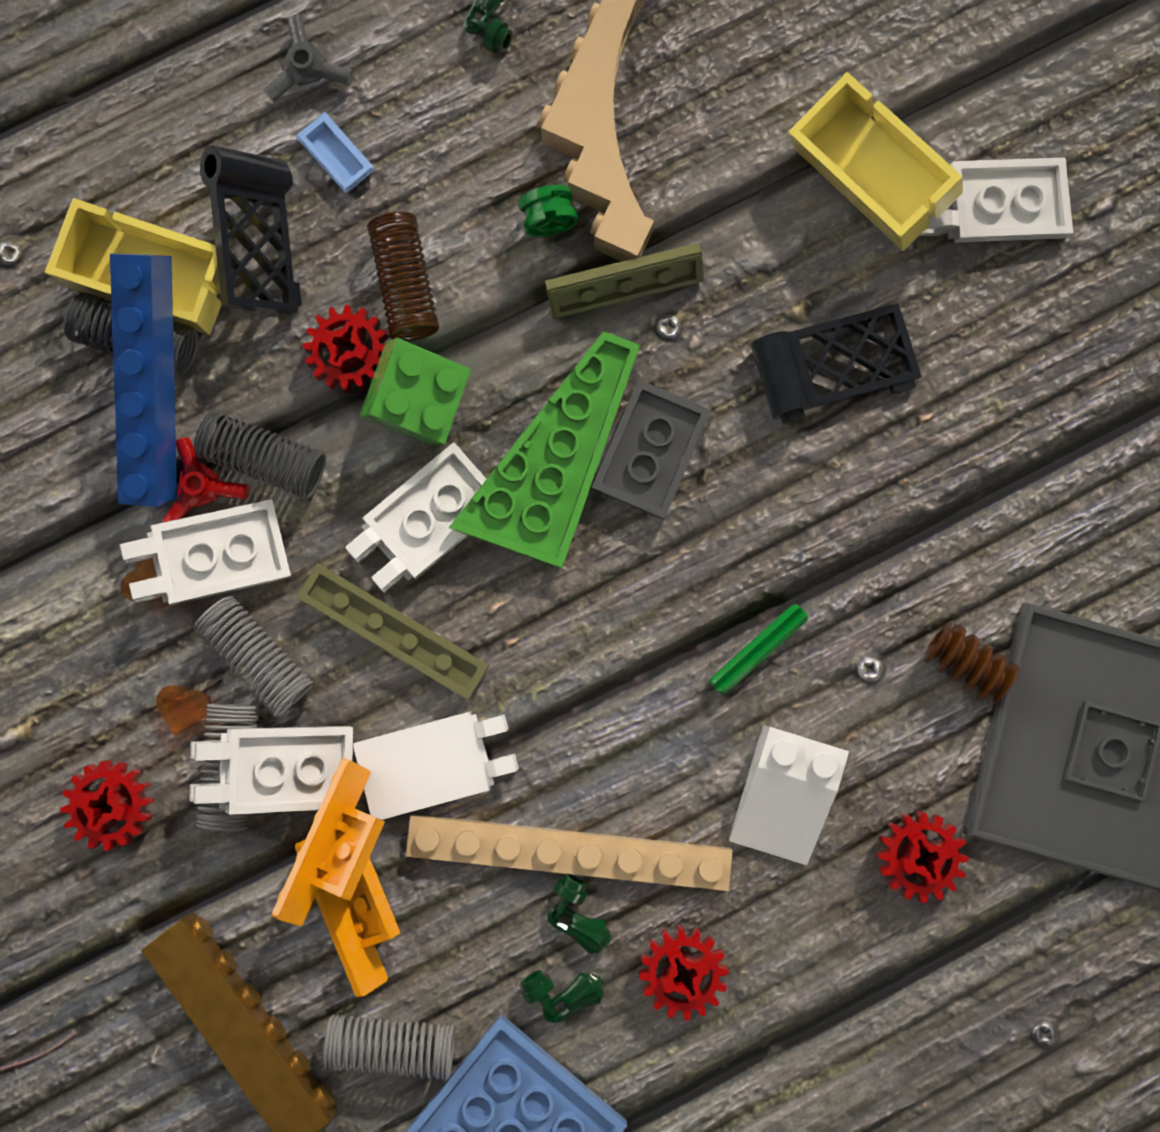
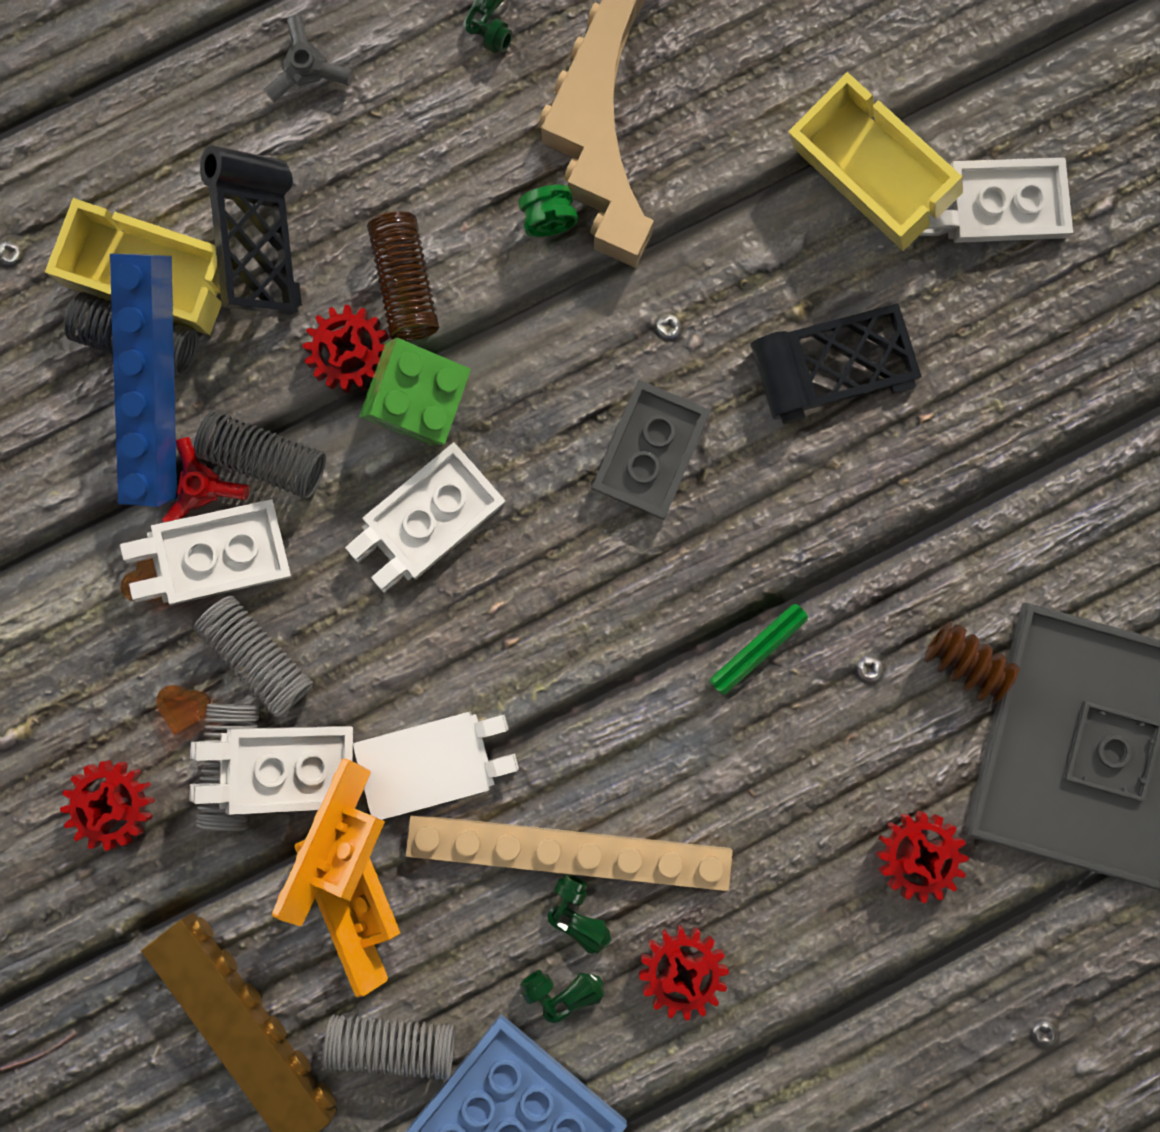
(335, 153): light blue tile -> none
(393, 631): olive plate -> none
(545, 477): bright green wing -> none
(625, 280): olive tile -> none
(787, 794): white slope -> none

